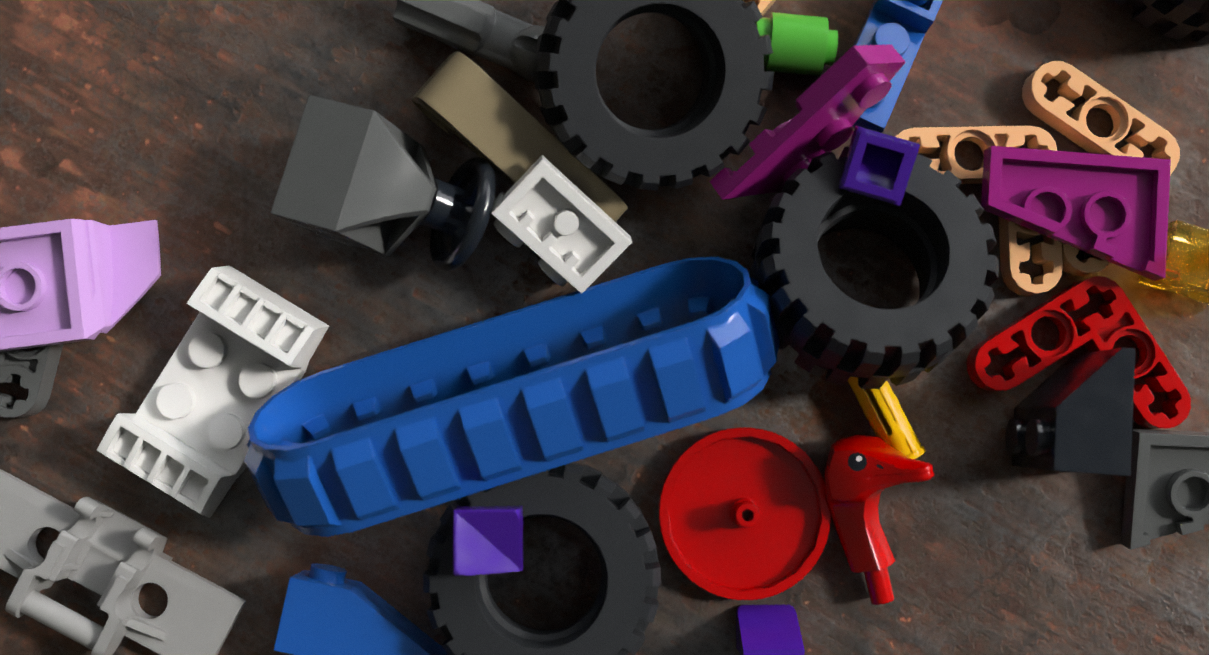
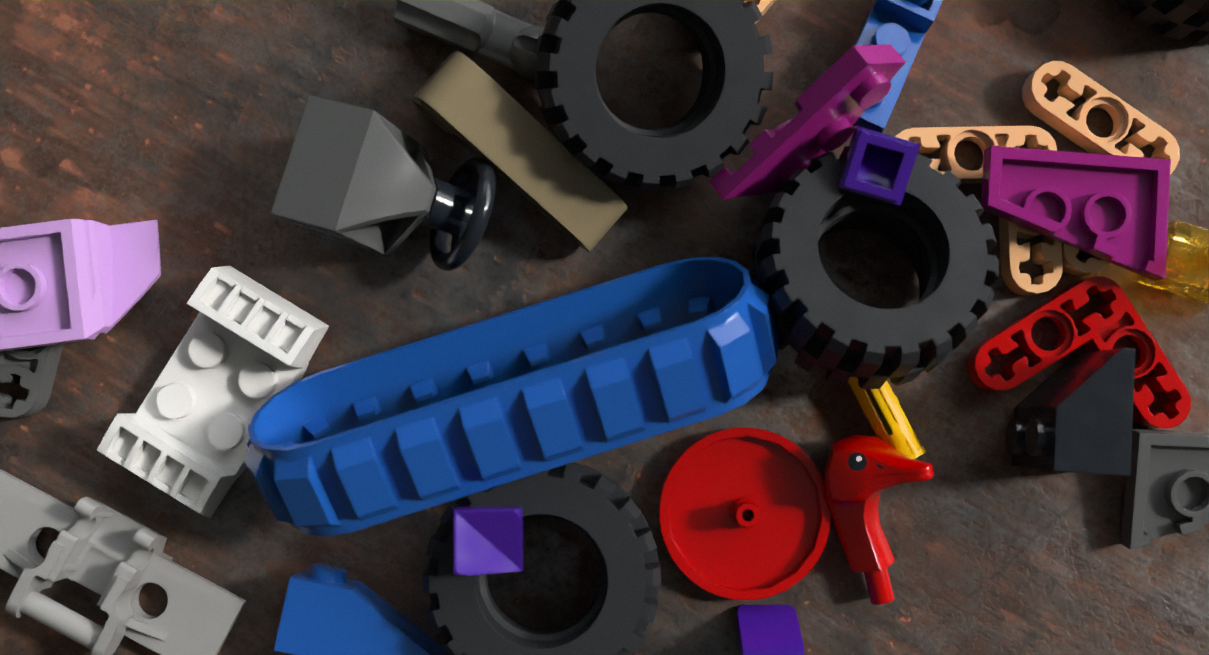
(559, 225): white bracket -> none
(798, 43): bright green brick -> none

